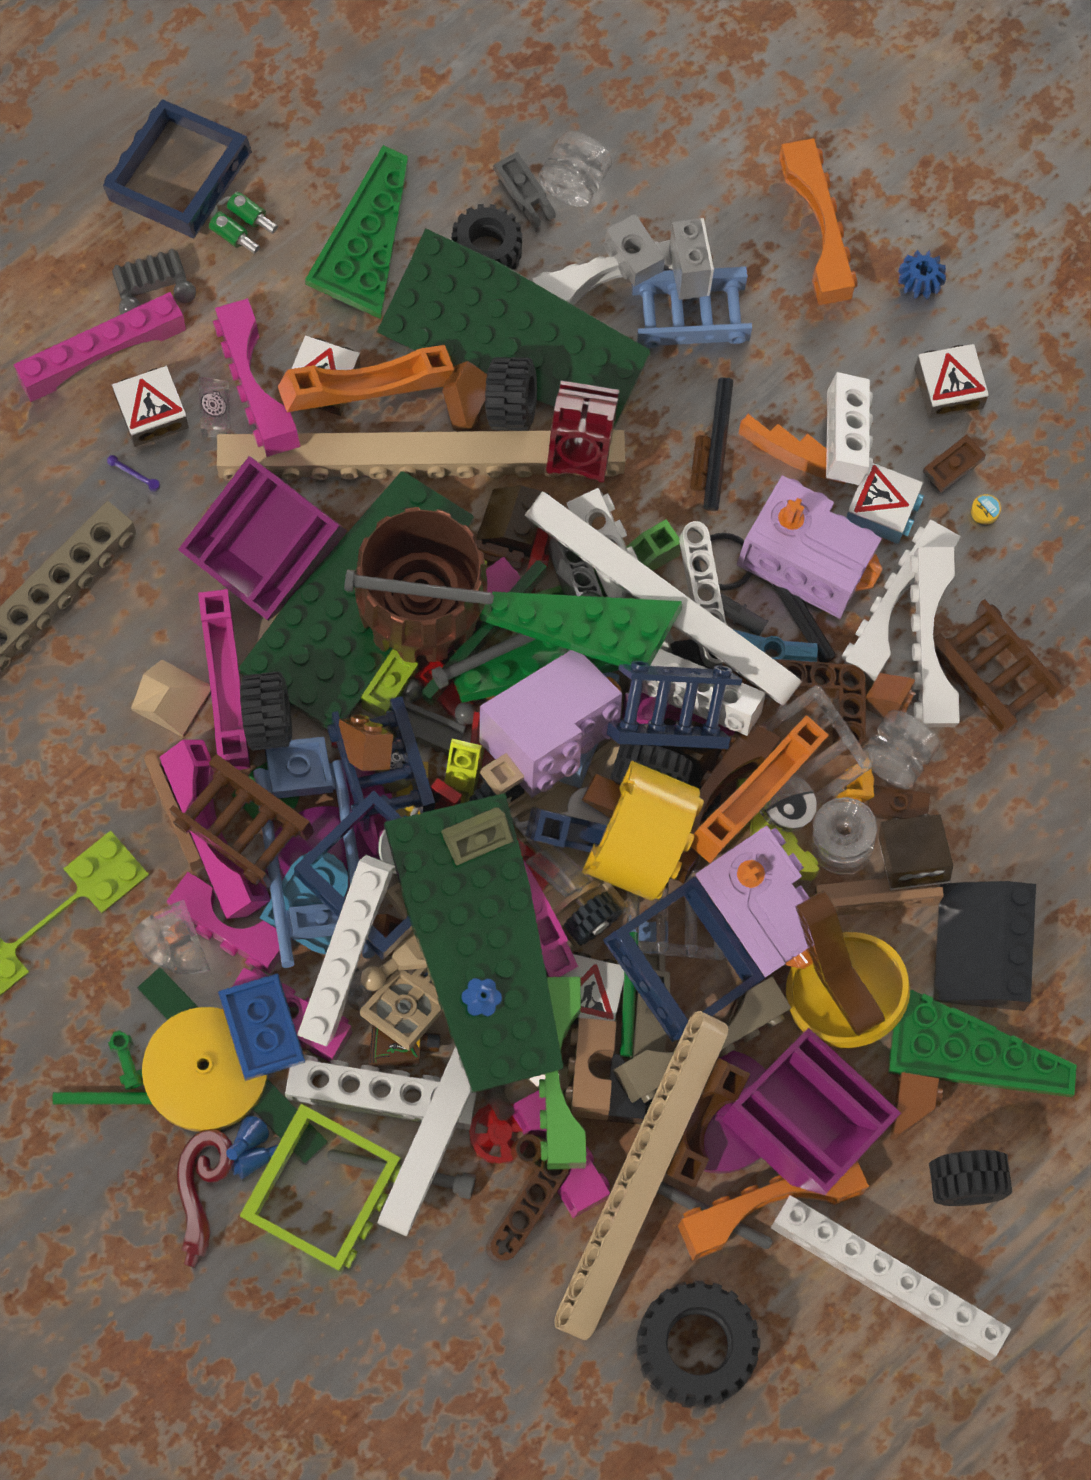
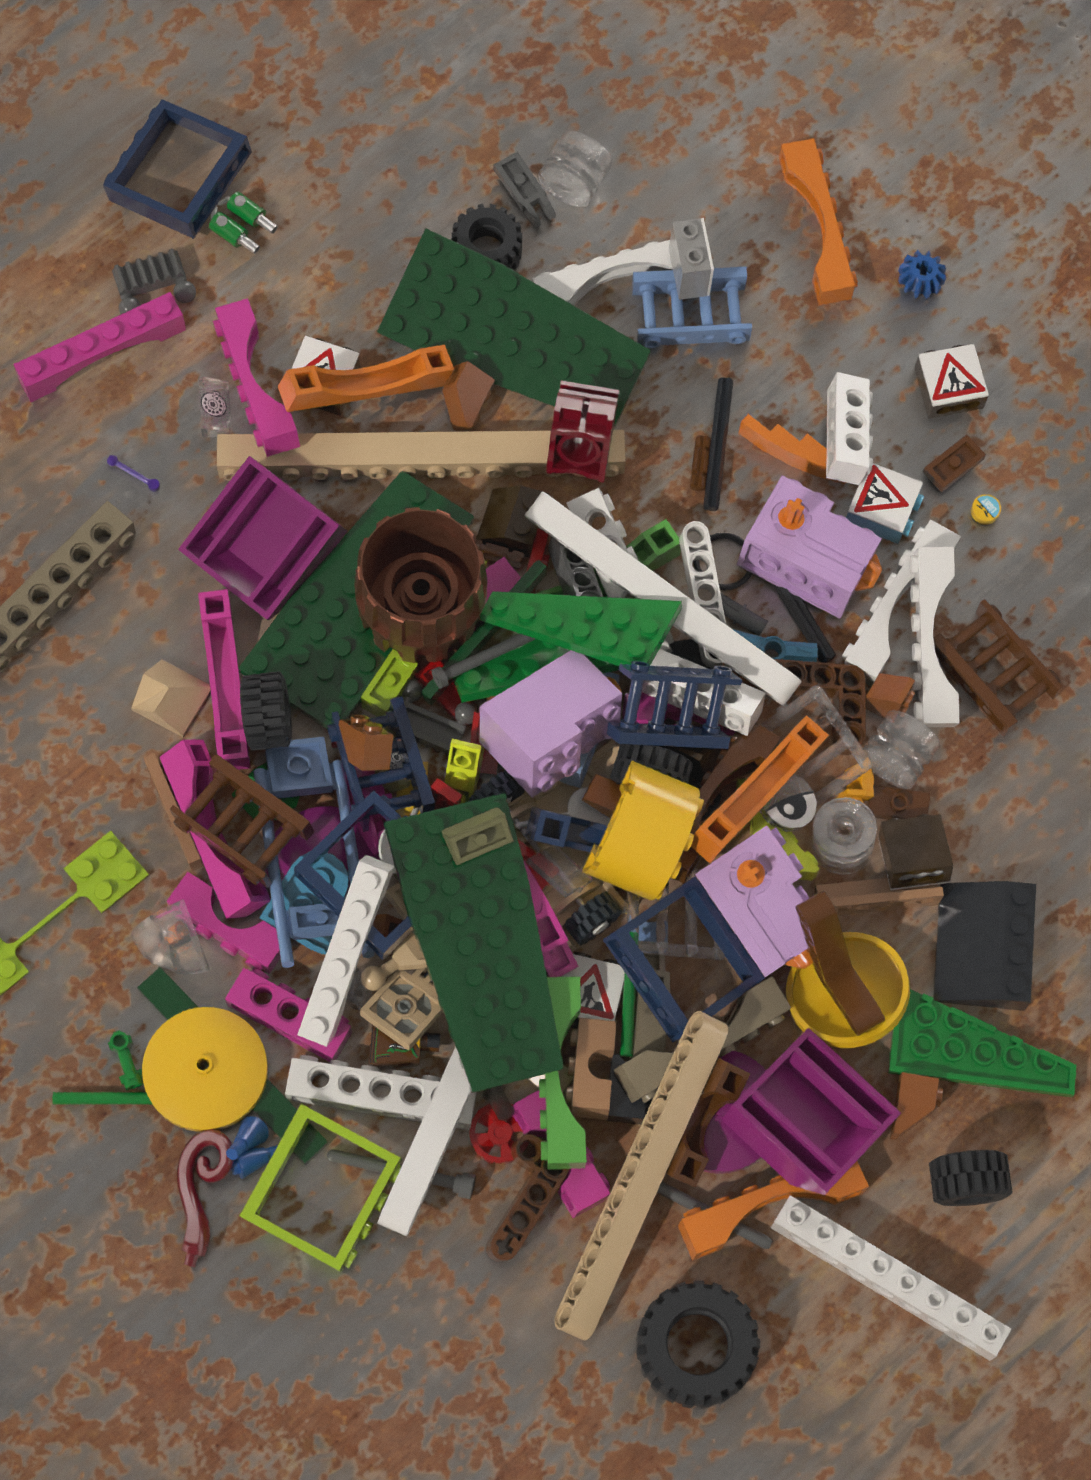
(150, 406): piece -> none
(261, 1027): blue tile -> none
(360, 249): green wing -> none
(416, 589): dark grey bar -> none
(475, 1003): blue plant -> none
(502, 774): tan tile -> none
(511, 393): black tyre -> none
(633, 235): light grey brick -> none

